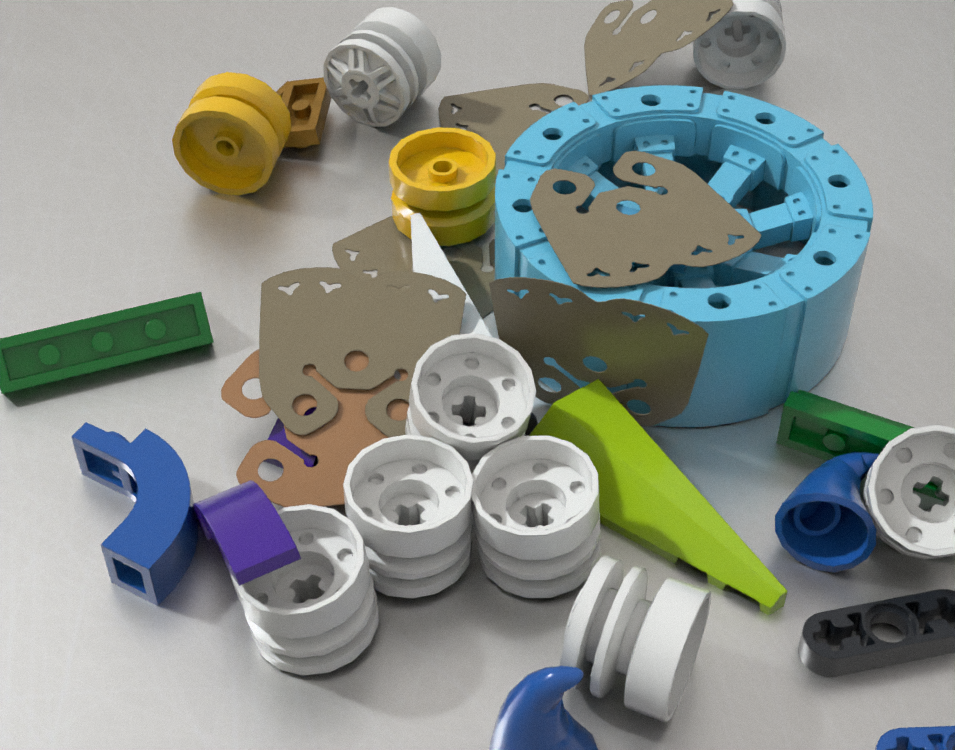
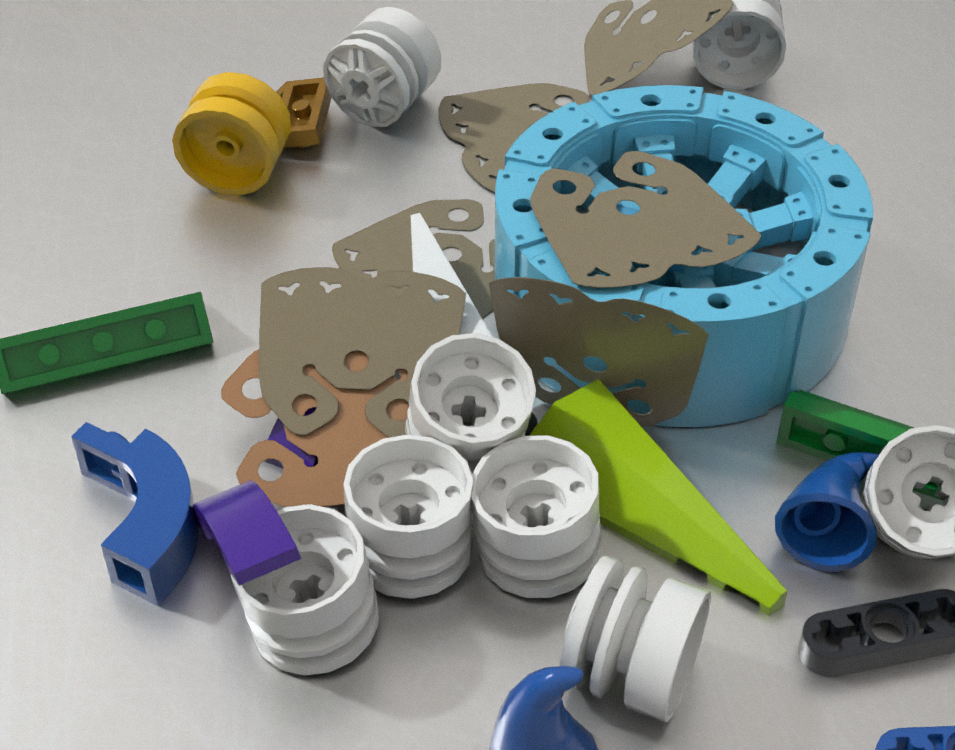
(447, 180): yellow wheel -> none

